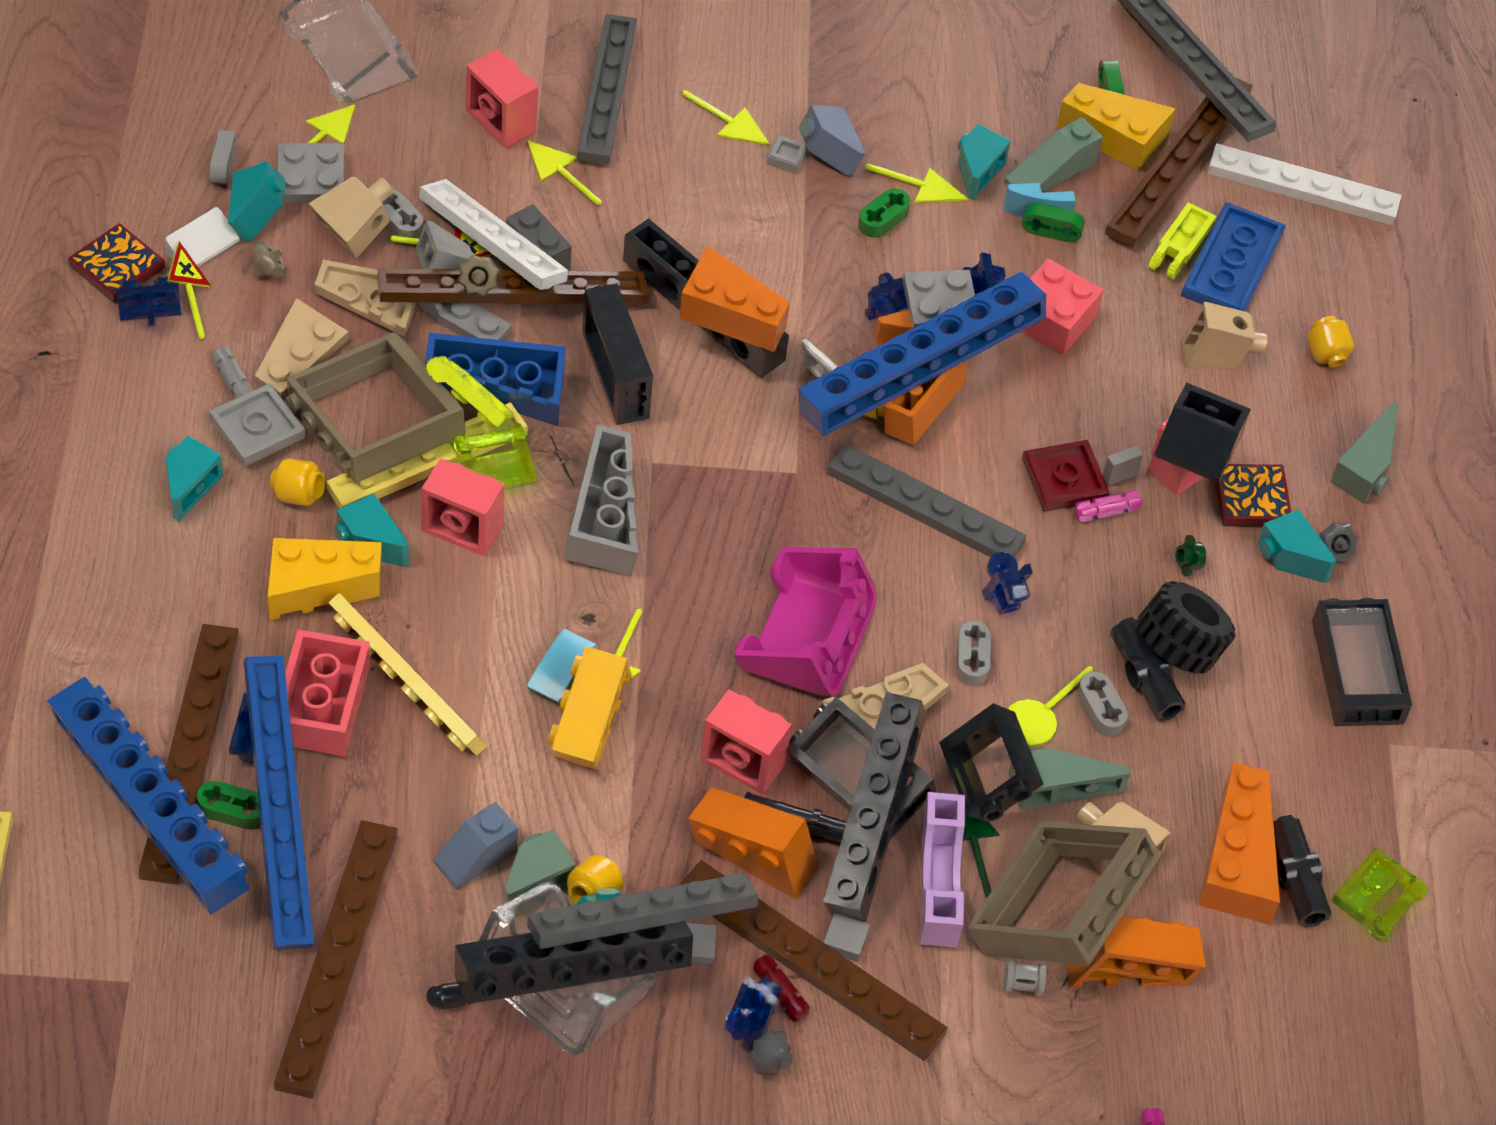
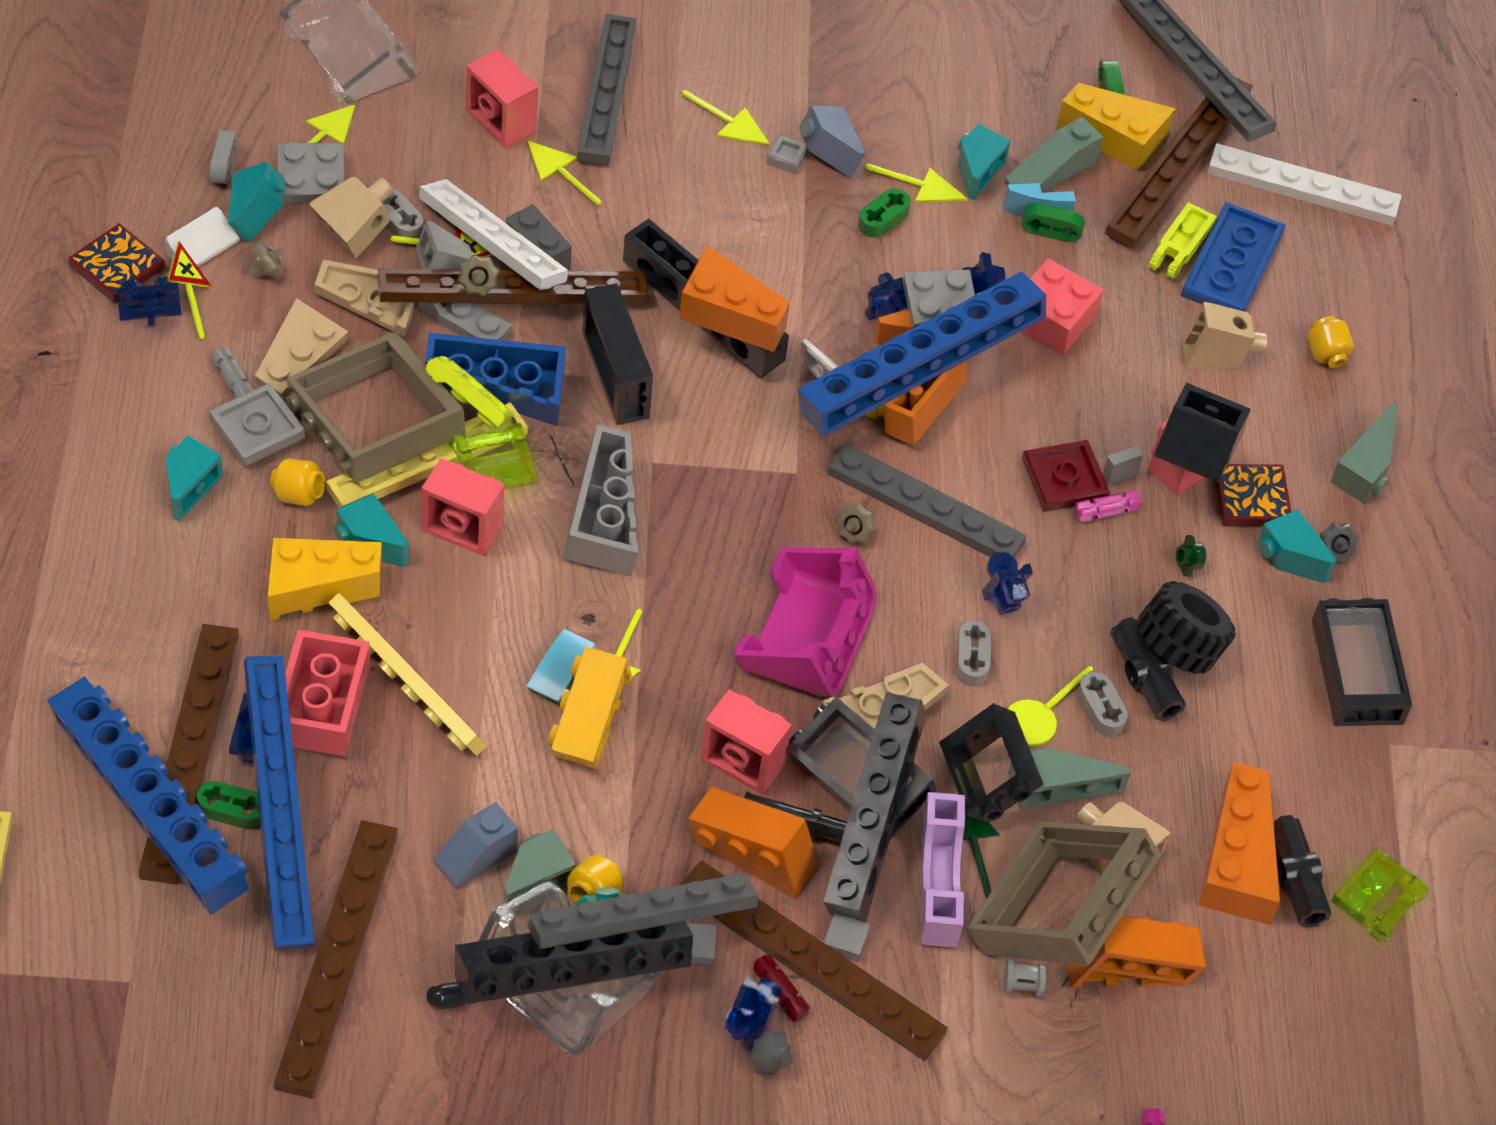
(856, 523): none -> dark tan piece

